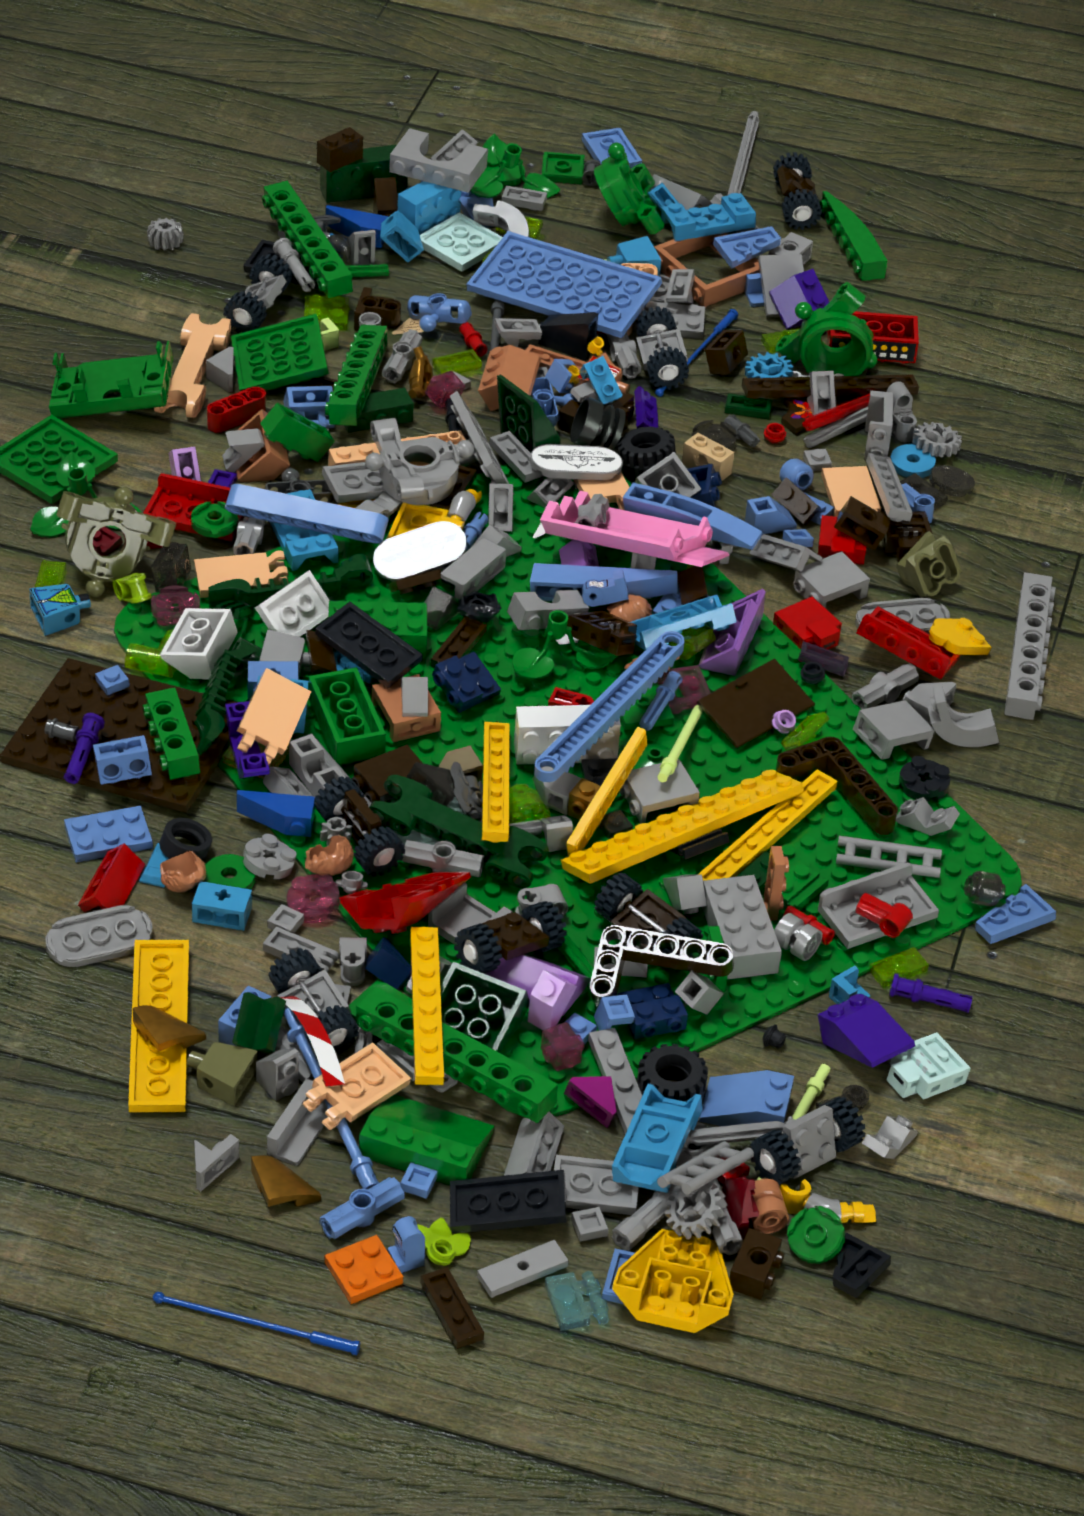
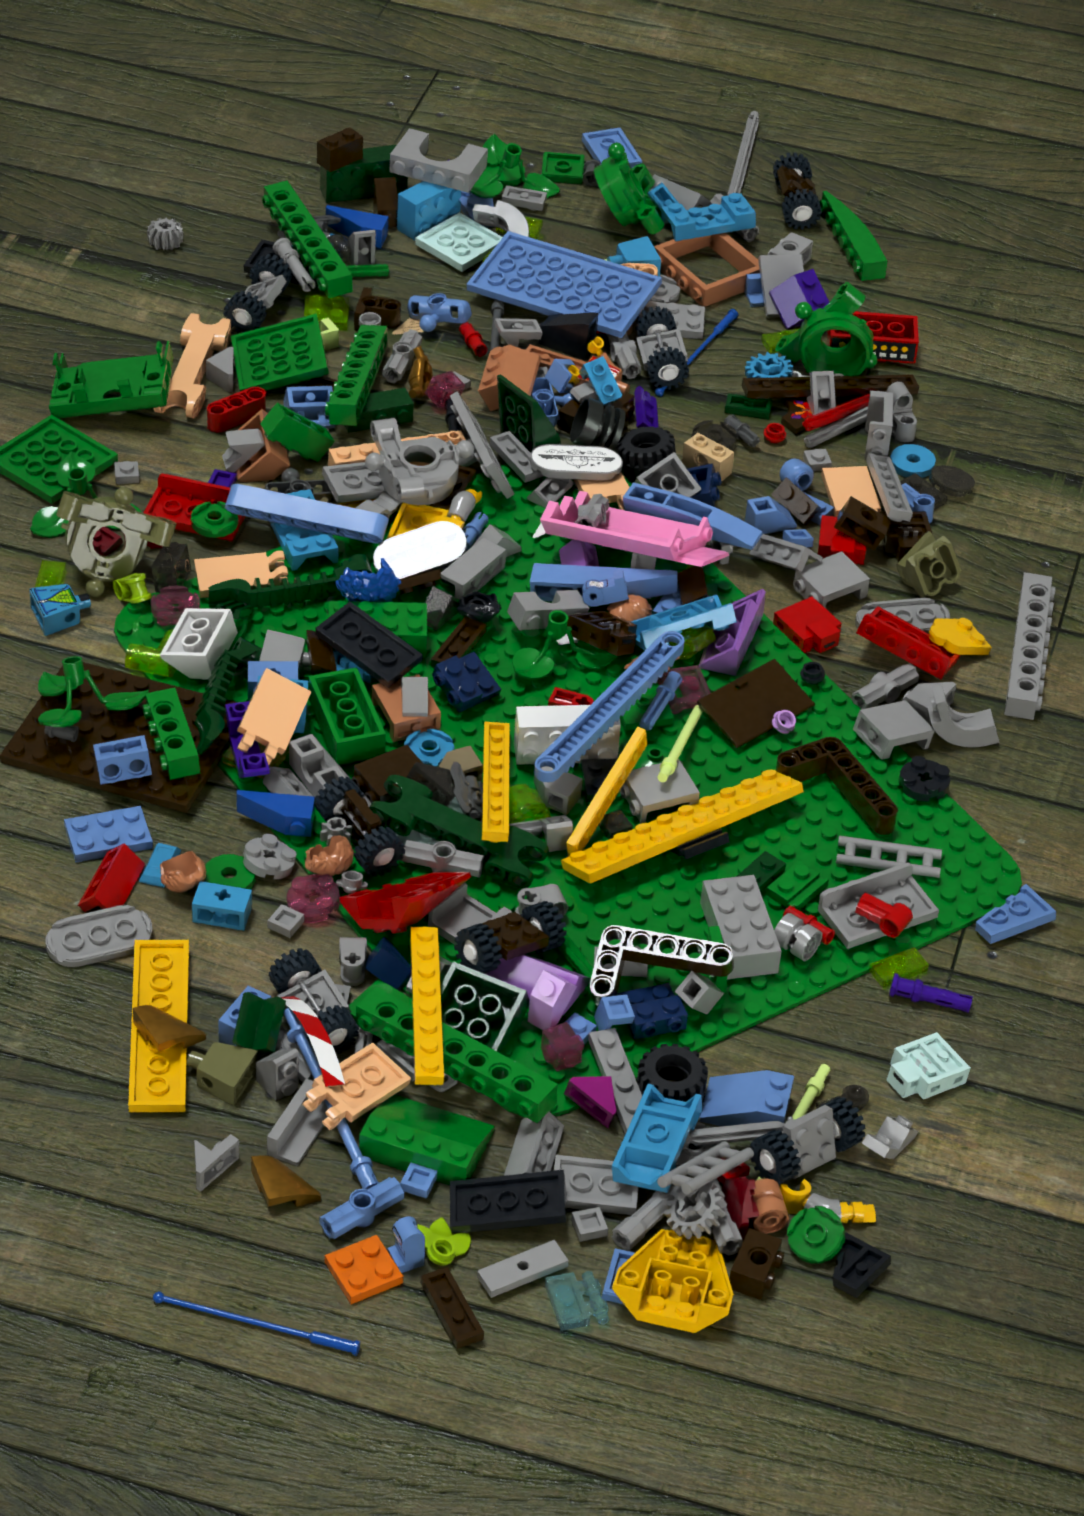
(73, 677): none -> green plant
(85, 740): dark purple pin -> none
(112, 680): medium blue plate -> none
(126, 472): none -> light grey plate
(184, 463): lavender slope -> none
(189, 830): black tyre -> none
(248, 535): light grey piece -> none
(282, 941): light grey hinge -> none
(295, 607): white plate -> none
(369, 586): none -> blue hair
(398, 231): dark azure torso -> none
(432, 738): none -> dark azure tile
(454, 147): light grey panel -> none
(457, 362): clear neon green plate -> none
(501, 506): light grey slope -> none
(581, 797): pearl gold brick -> none
(625, 907): plate -> none
(680, 286): light grey slope -> none
(686, 892): light grey slope -> none
(726, 352): dark brown brick -> none
(746, 245): medium blue wing -> none
(770, 828): yellow plate -> none
(773, 1037): black piece -> none
(775, 882): nougat plate -> none
(805, 730): clear neon green plate -> none
(828, 659): clear purple tile -> none
(845, 986): dark azure panel -> none
(863, 1031): dark purple slope -> none
(921, 817): light grey slope -> none
(936, 439): light grey gear -> none
(984, 888): clear smoke head -> none

